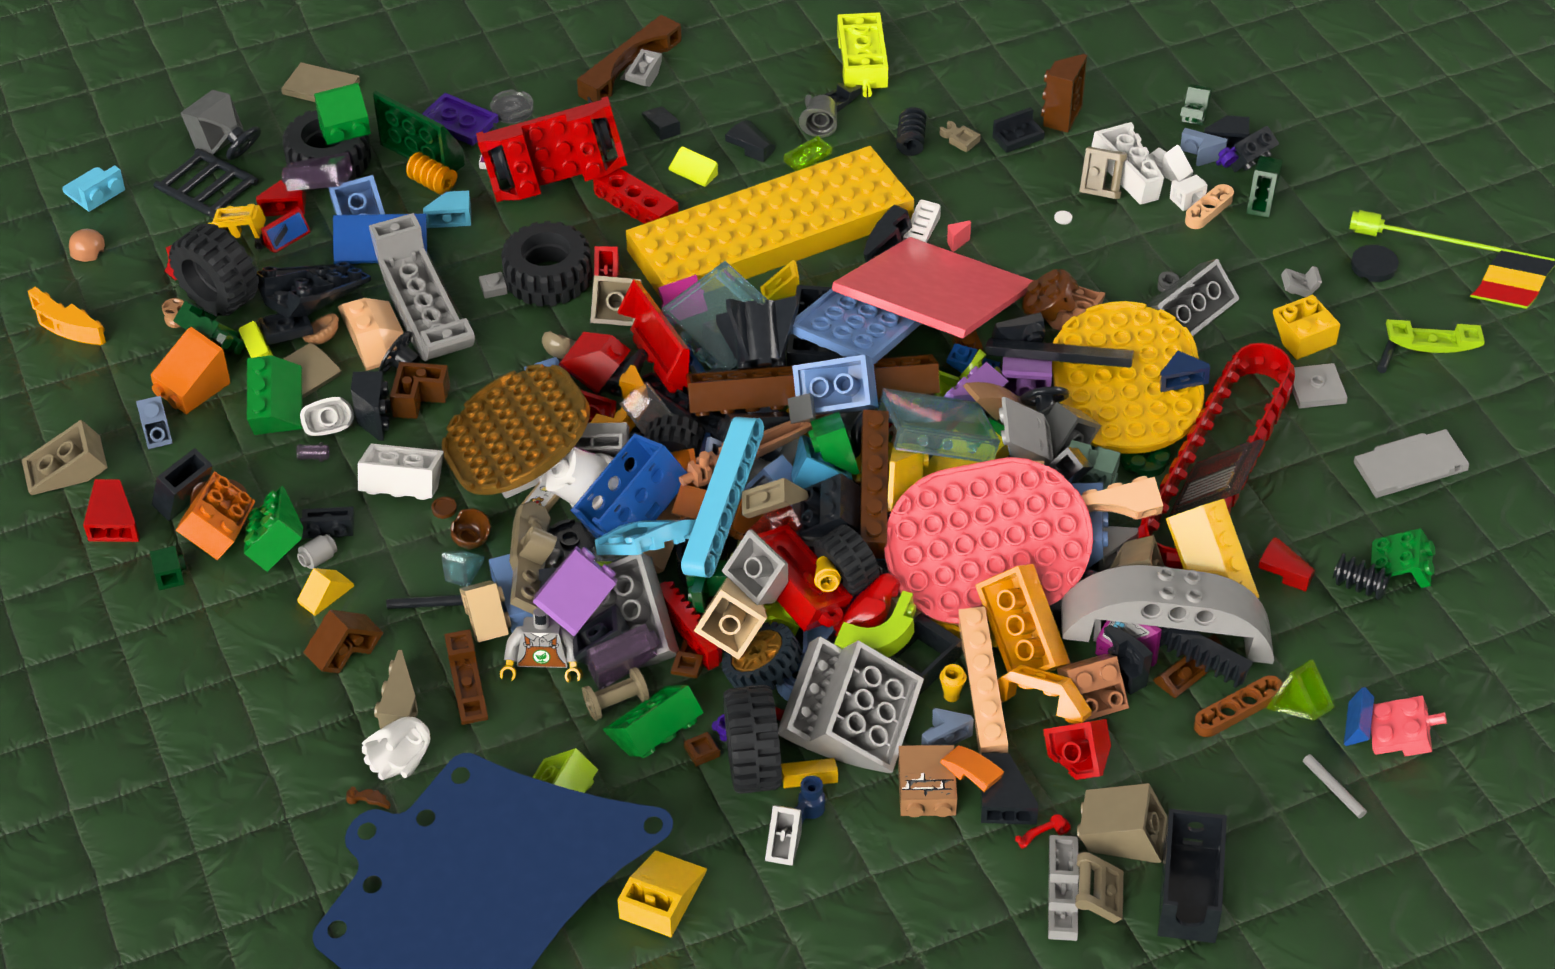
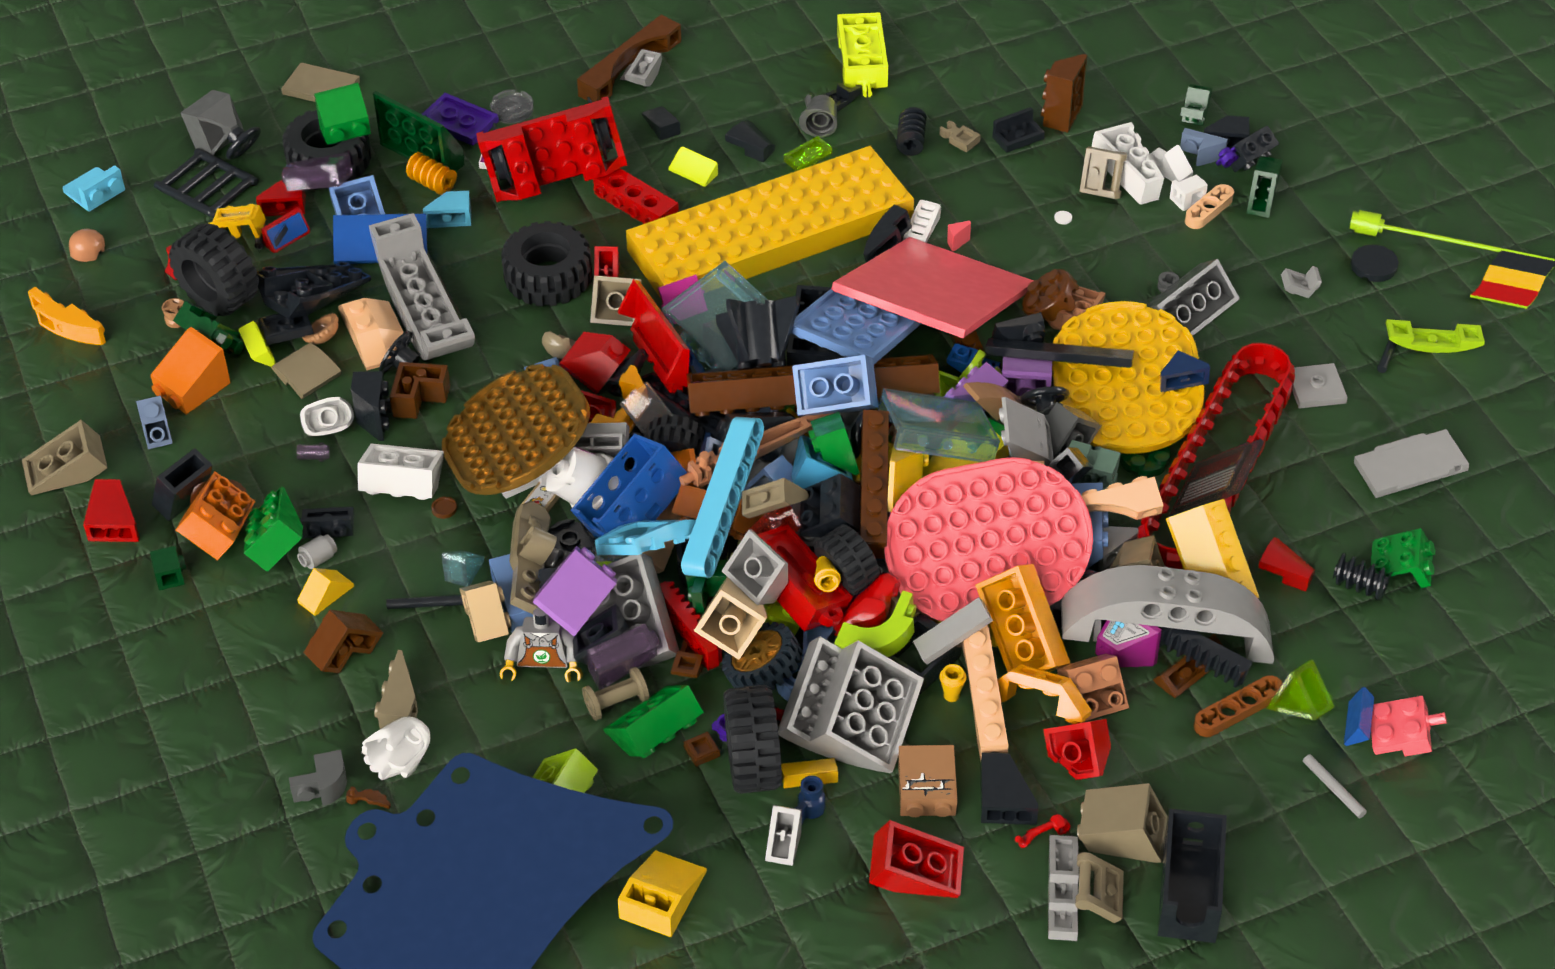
(273, 395): green slope -> none
(327, 782): none -> dark grey brick
(466, 677): reddish brown slope -> none
(470, 528): reddish brown hair -> none
(493, 285): light grey plate -> none
(782, 284): yellow slope -> none
(801, 408): dark grey slope -> none
(915, 862): none -> red slope
(948, 728): sand blue slope -> none
(953, 630): none -> light grey tile
(976, 767): orange slope -> none
(1132, 657): black slope -> none
(1306, 326): yellow slope -> none

